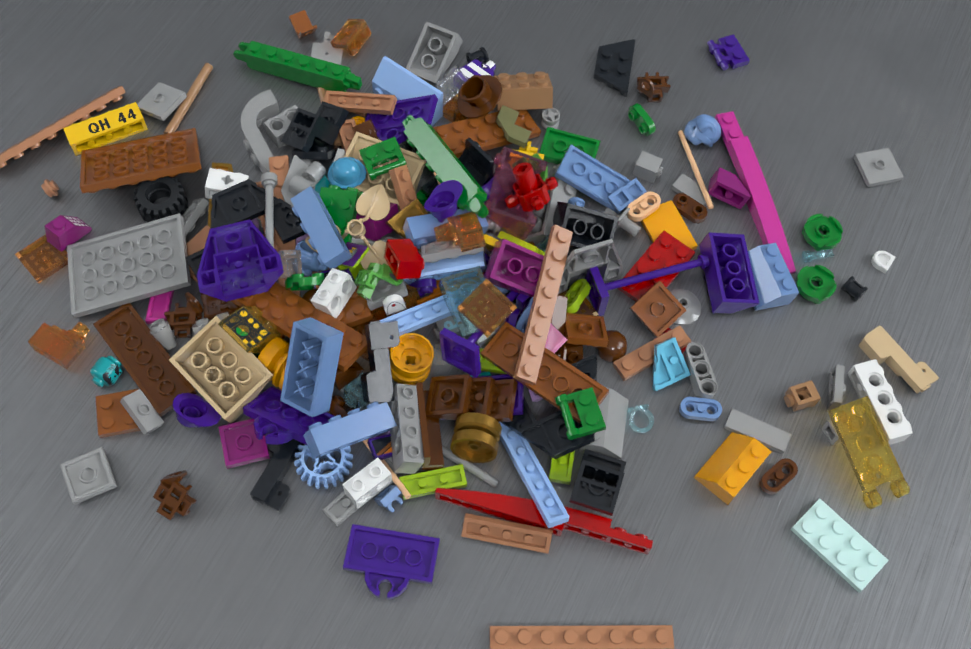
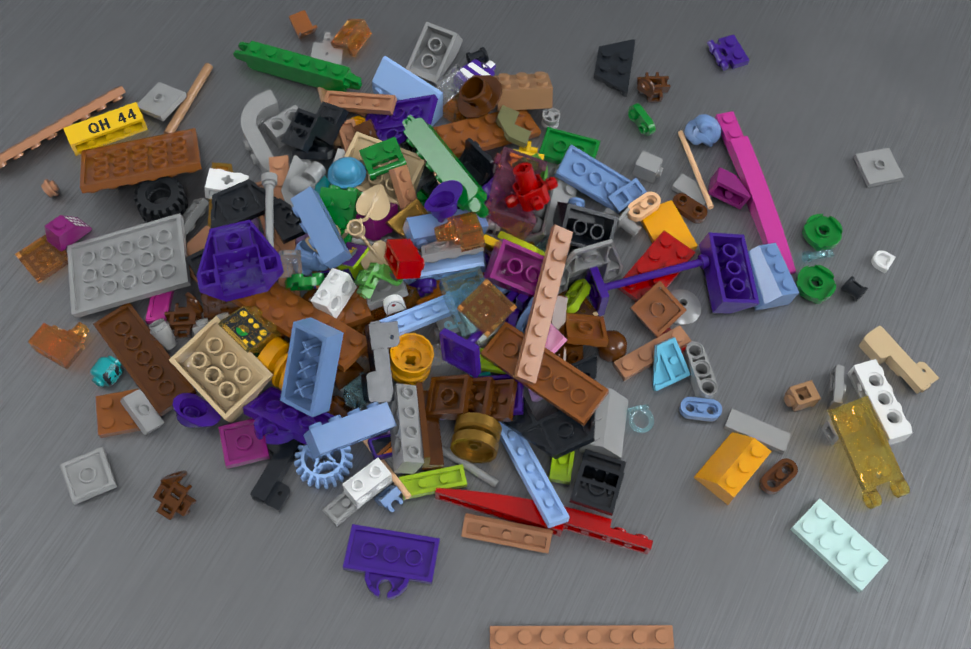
(587, 410): green plate -> none

